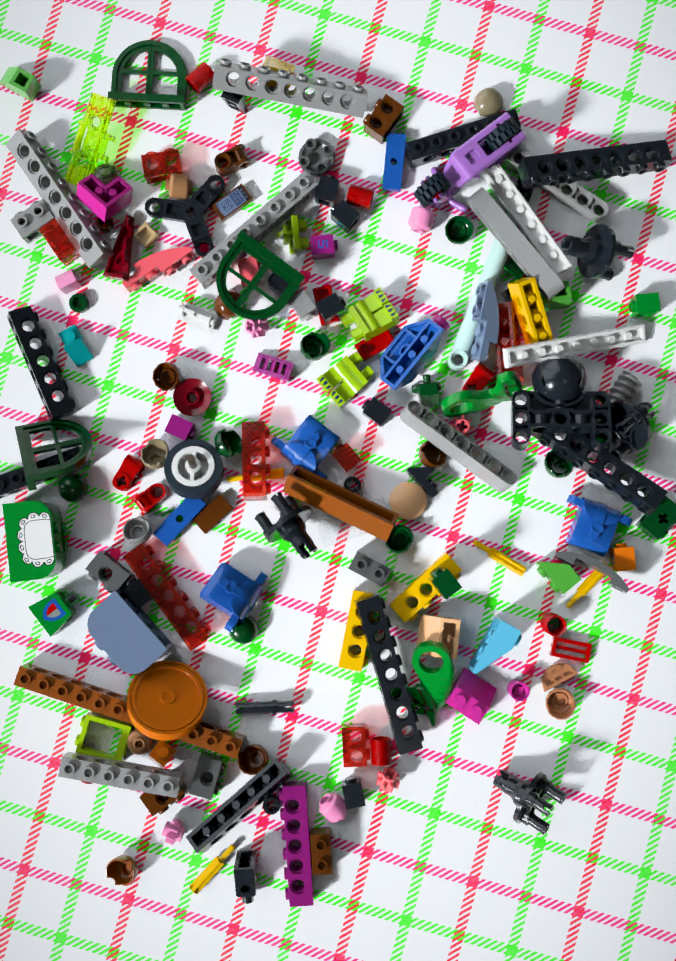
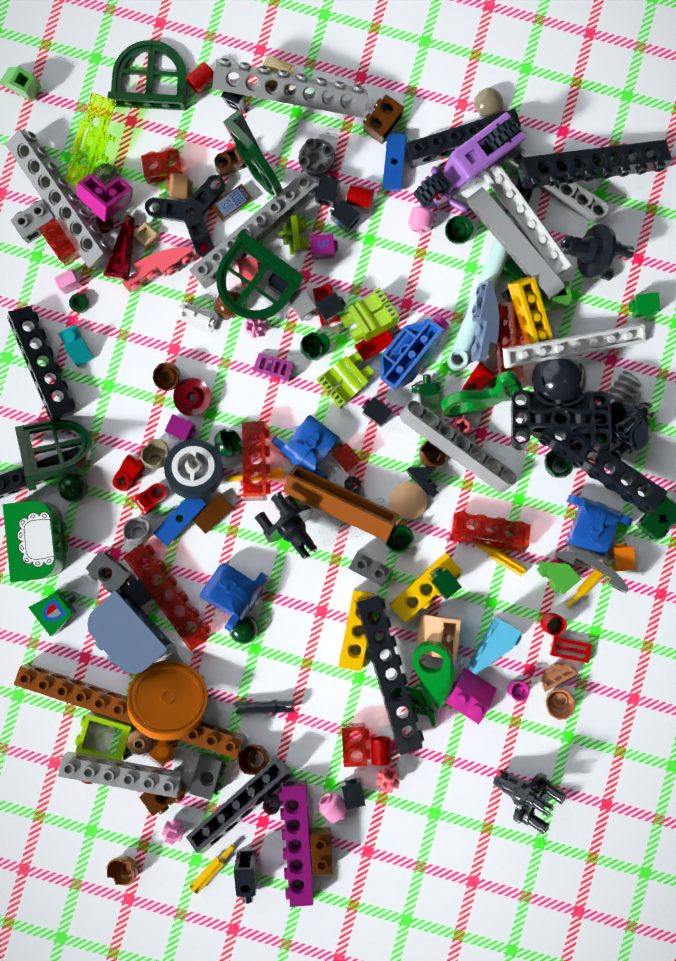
(251, 154): none -> dark green window
(480, 536): none -> clear red brick

